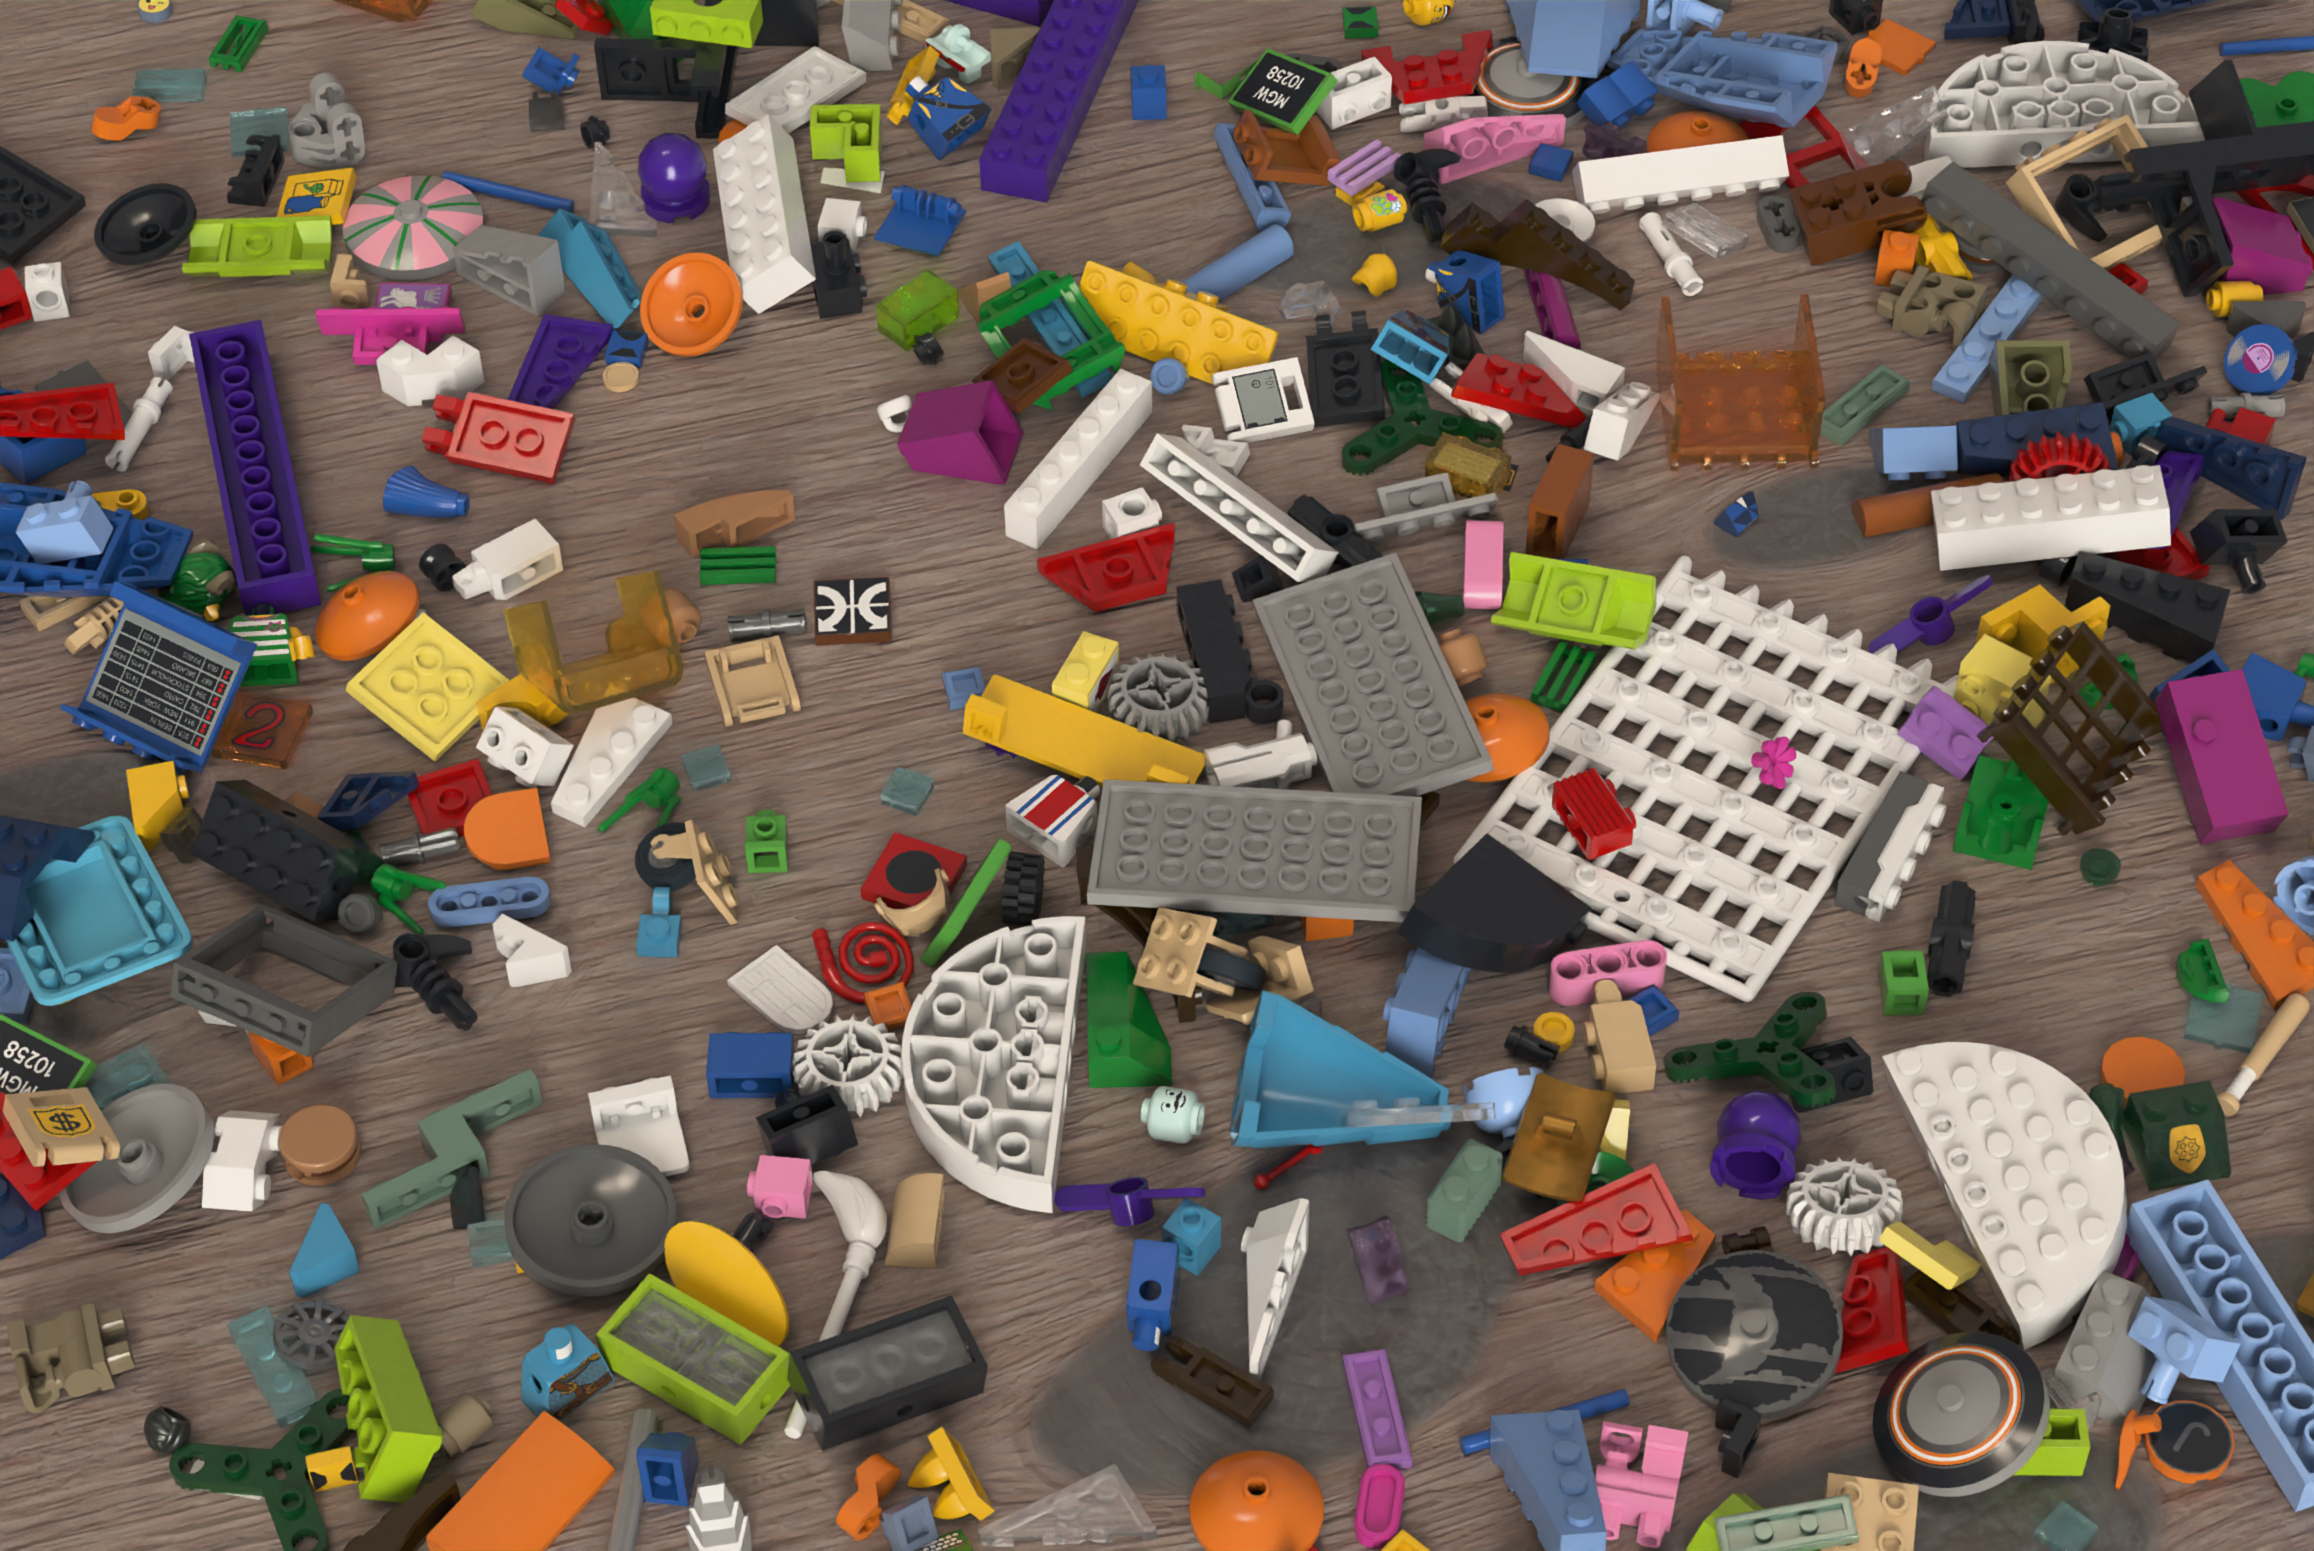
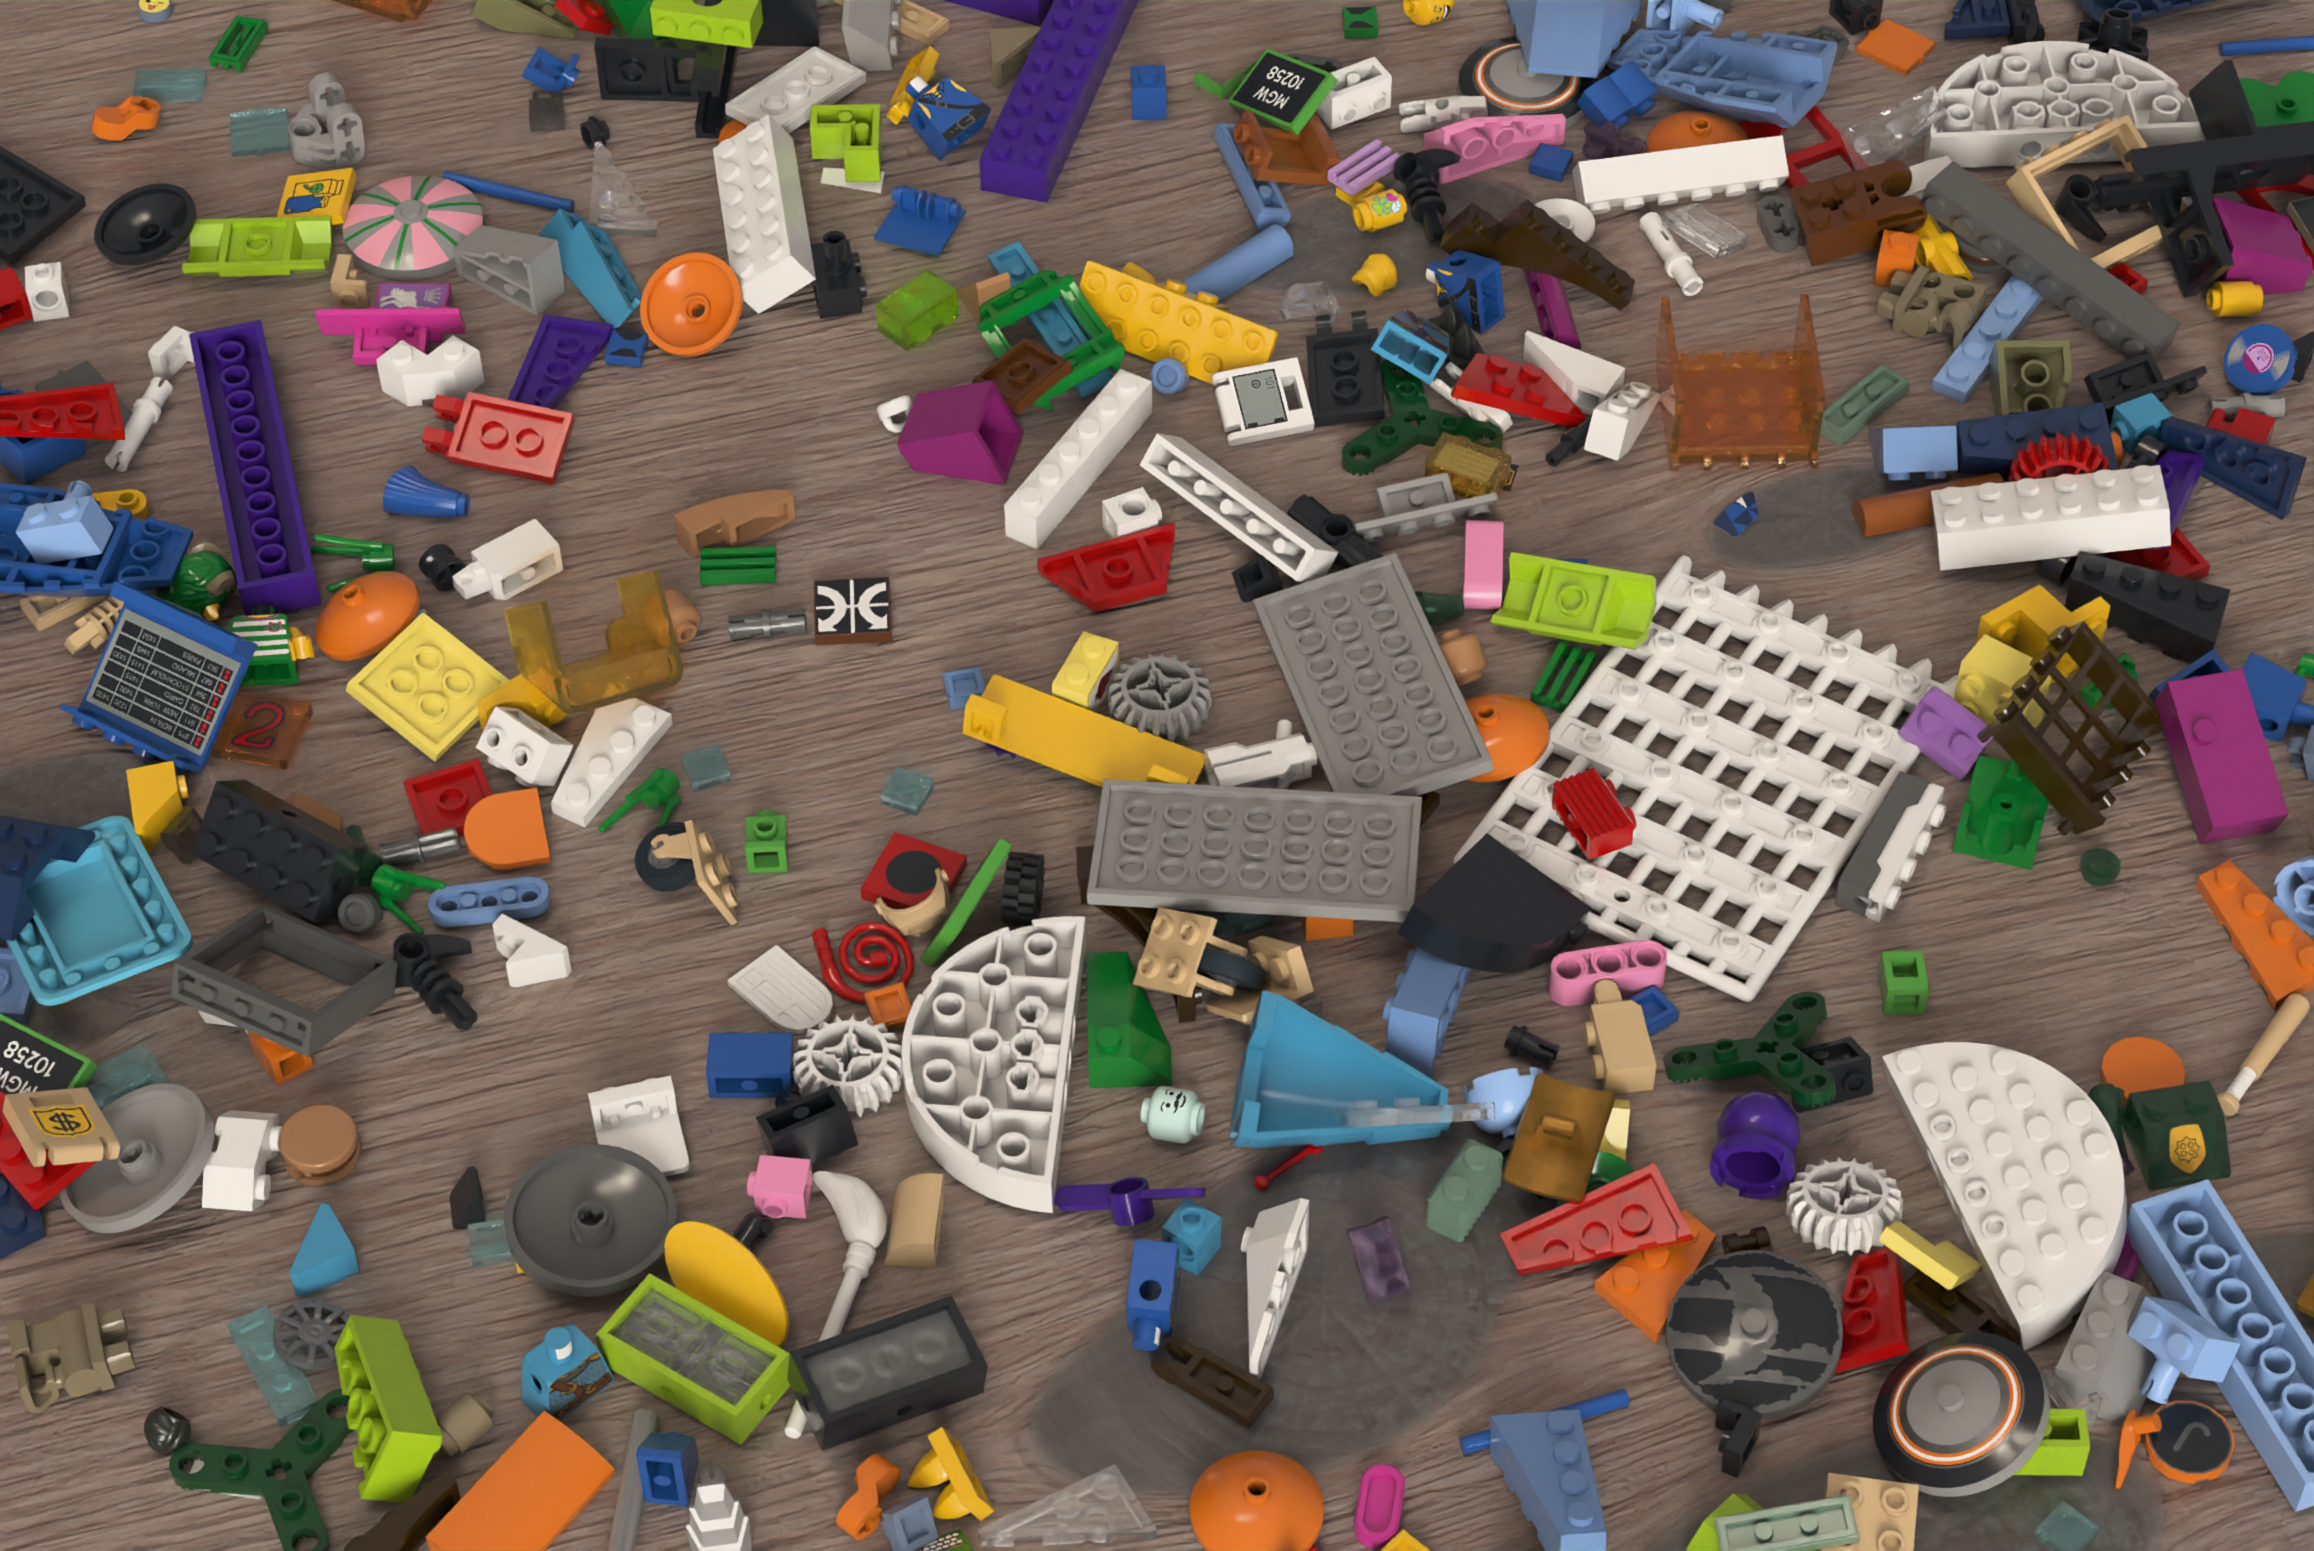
(258, 172): black hinge -> none
(332, 1469): yellow tile -> none
(364, 797): dark blue wing -> none
(452, 1147): sand green bracket -> none
(620, 377): tan piece -> none
(661, 931): dark azure plate -> none
(673, 178): dark purple tile -> none
(755, 690): tan container -> none
(843, 217): white brick -> none
(927, 348): black plate -> none
(959, 52): light aqua hips -> none
(1055, 816): white torso -> none
(1216, 649): black hinge -> none
(1226, 453): white slope -> none
(1376, 1409): medium lavender tile -> none
(1436, 76): red wing -> none
(1556, 1029): yellow tile -> none
(1559, 503): dark orange brick -> none
(1641, 1497): bright pink hips -> none
(1774, 762): dark pink plant -> none
(1858, 82): orange piece -> none
(1930, 619): dark purple piece -> none
(1951, 938): black piece -> none
(2200, 973): green tile -> none
(2225, 1024): clear light blue piece -> none
(2240, 540): black brick -> none
(2282, 314): dark grey slope -> none

